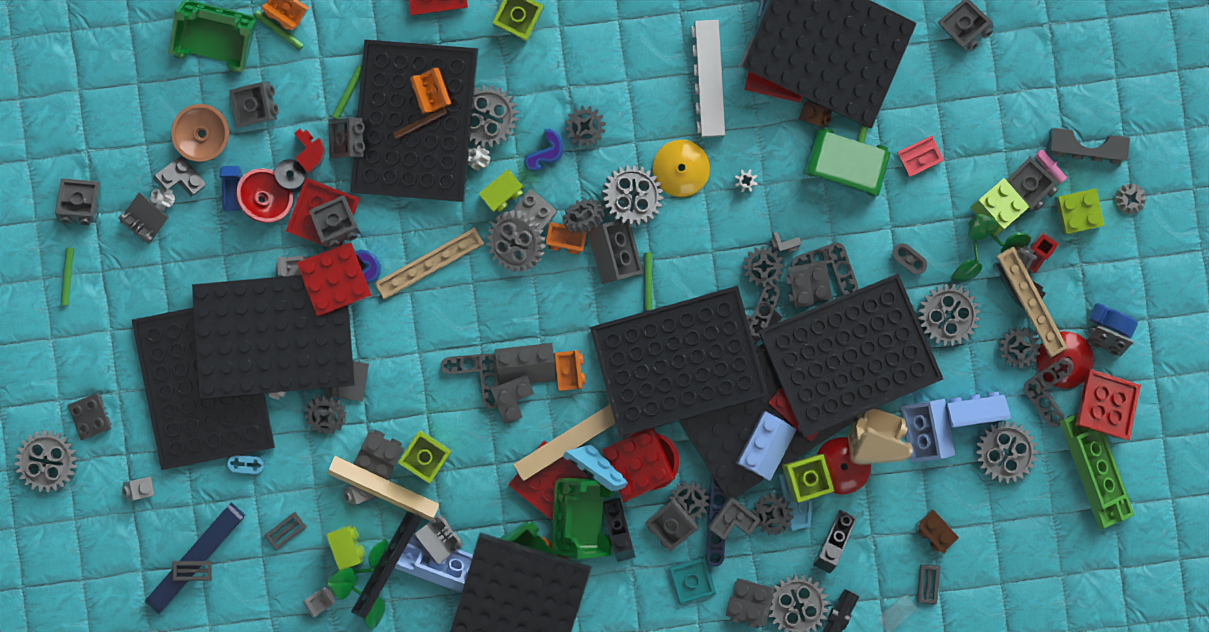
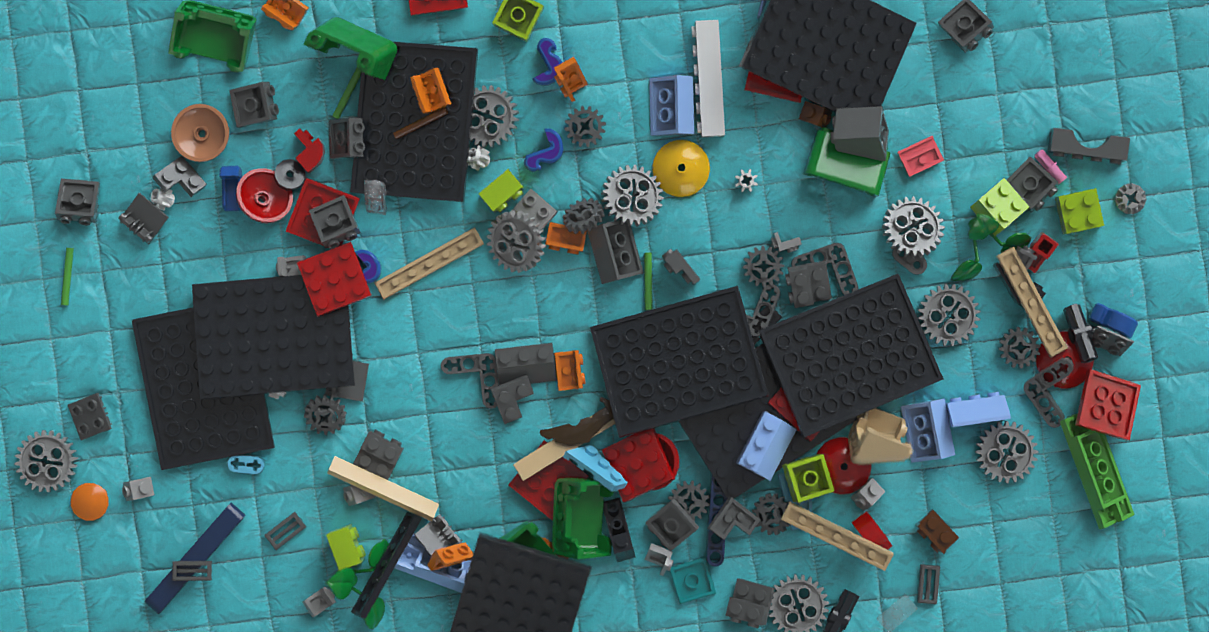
(89, 501): none -> orange dish
(279, 30): bright green bar -> none
(374, 51): none -> green windscreen
(375, 197): none -> clear slope
(425, 456): lime brick -> none
(450, 556): none -> orange bracket
(545, 48): none -> animal
(569, 77): none -> orange bracket
(584, 430): none -> dark brown sword
(660, 556): none -> light grey bracket
(671, 105): none -> light blue slope
(676, 263): none -> dark grey plate
(835, 542): black slope -> none
(837, 536): none -> tan tile
(861, 132): none -> dark grey slope
(868, 494): none -> light grey bracket
(871, 531): none -> red brick
(922, 241): none -> light grey gear
(1080, 333): none -> black piece

